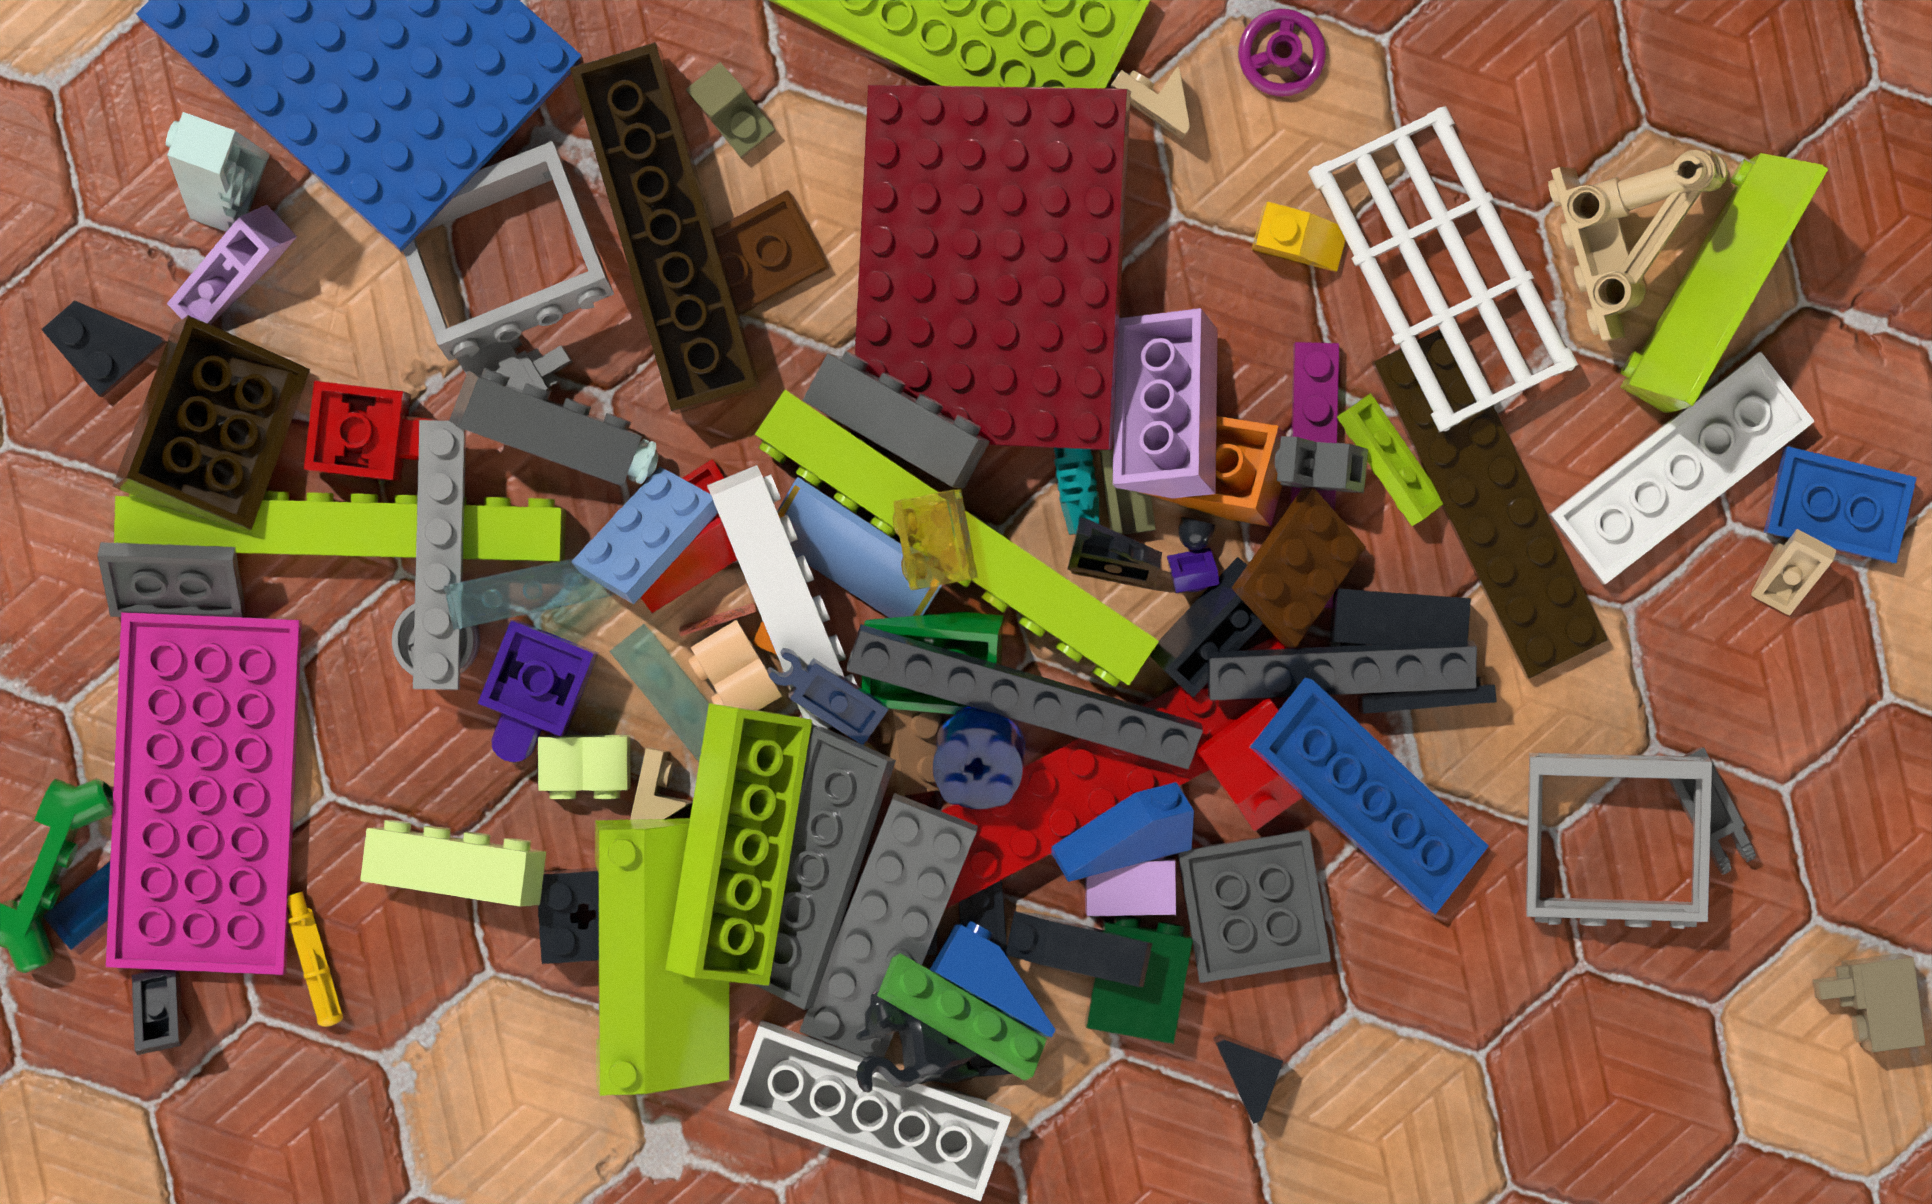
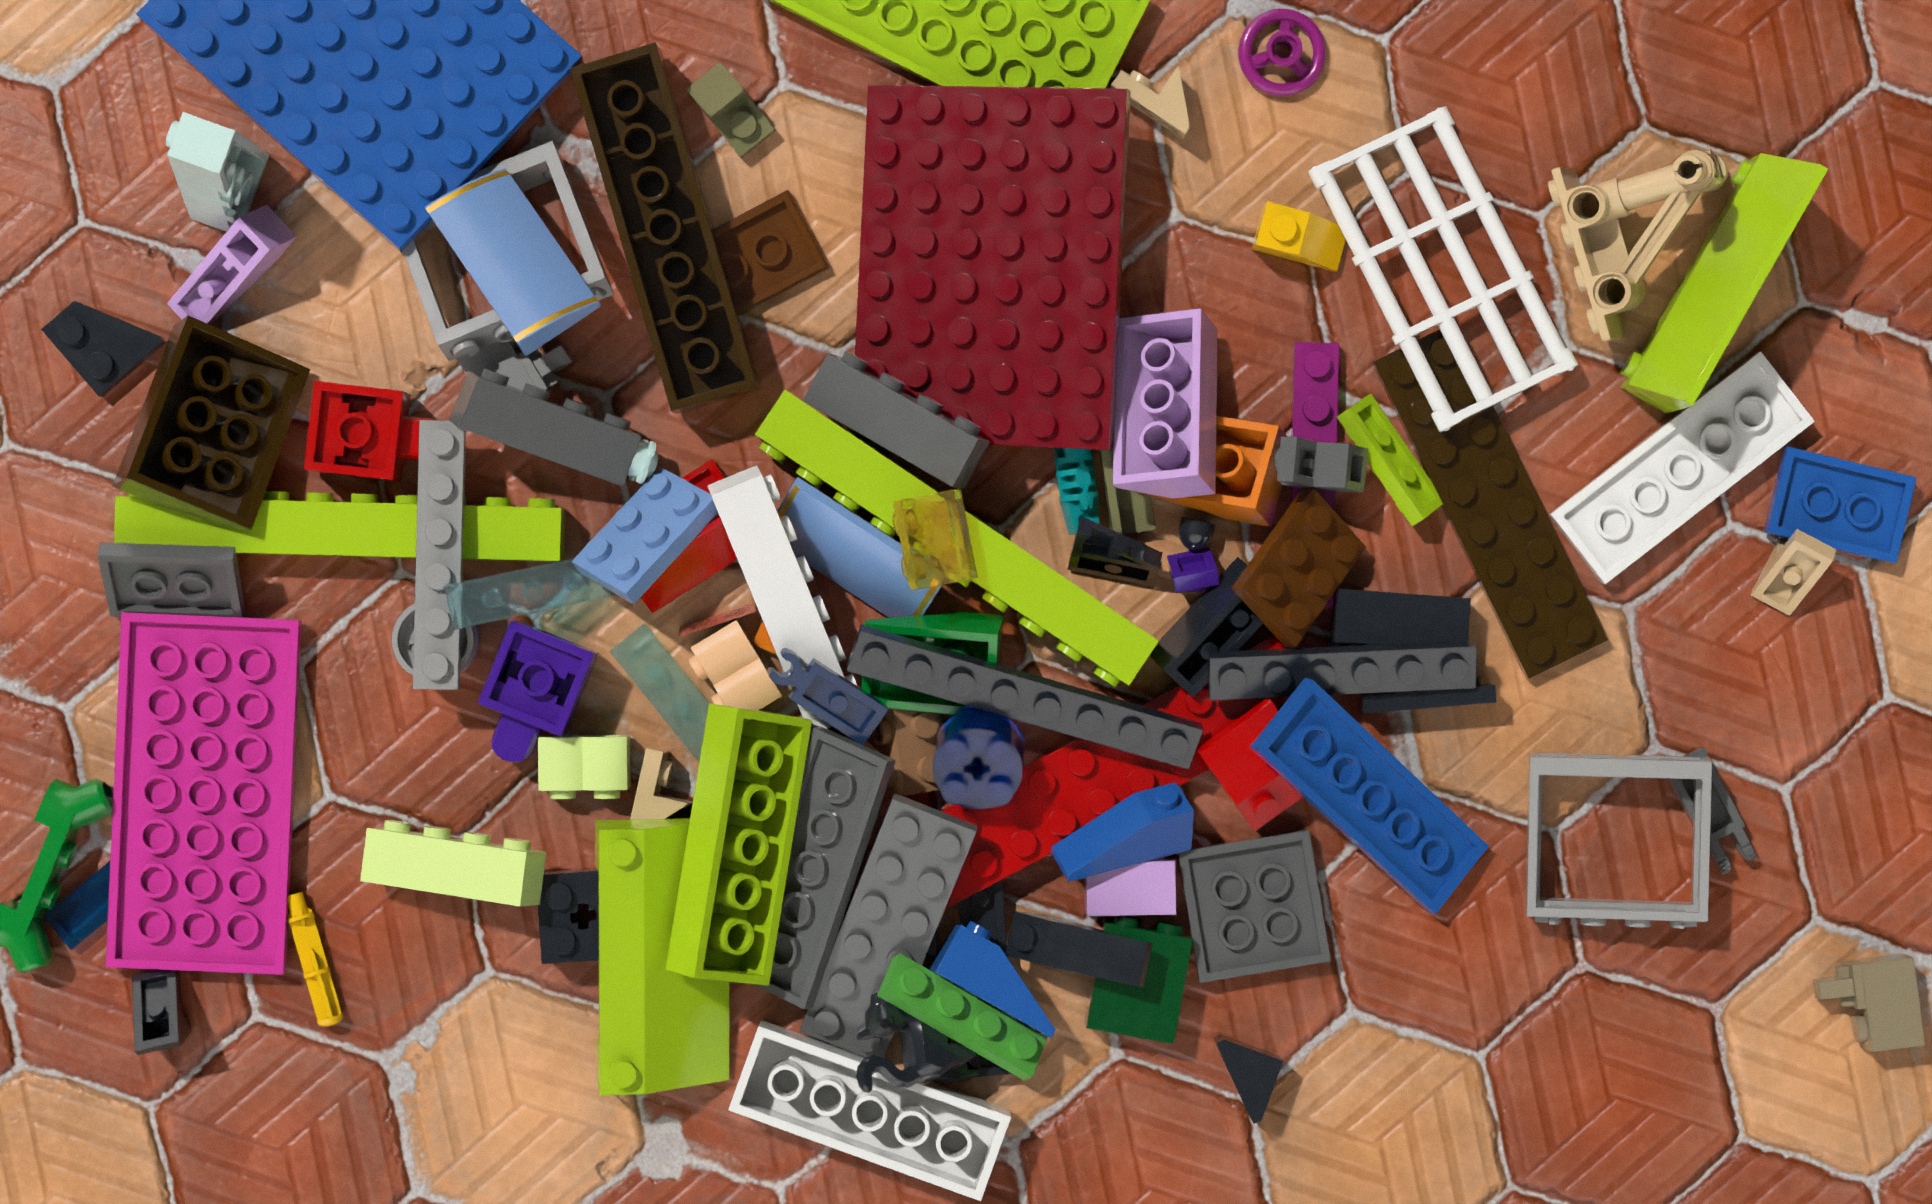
(513, 258): none -> medium blue slope

